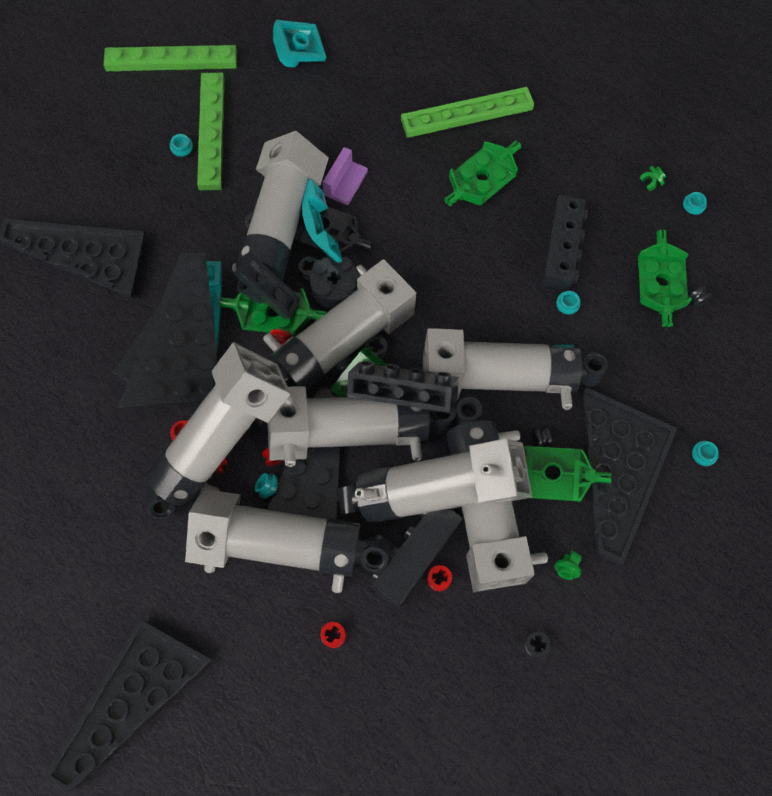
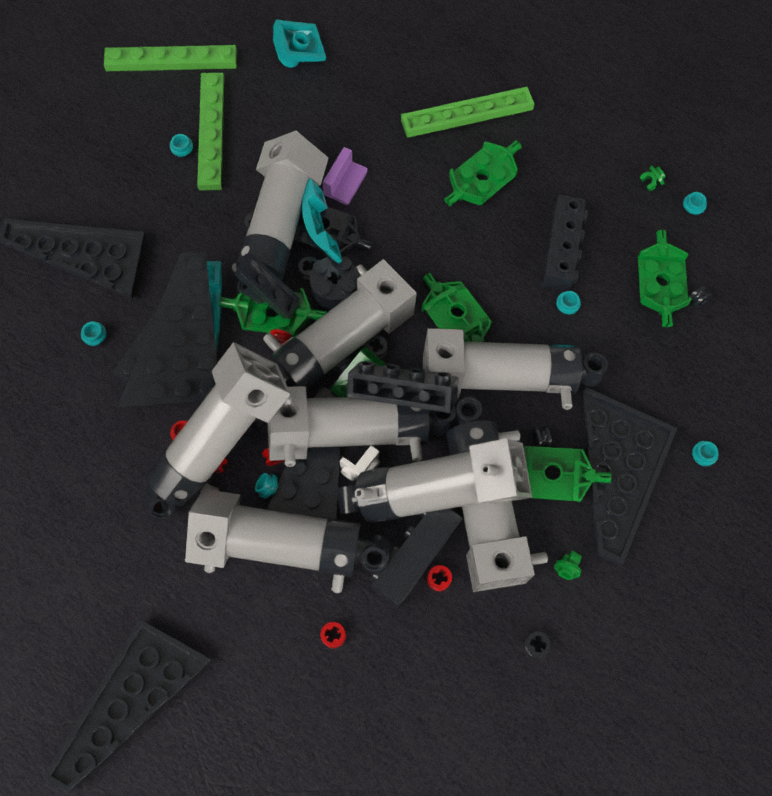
(93, 333): none -> teal plate
(368, 461): none -> white bracket
(451, 295): none -> green plate

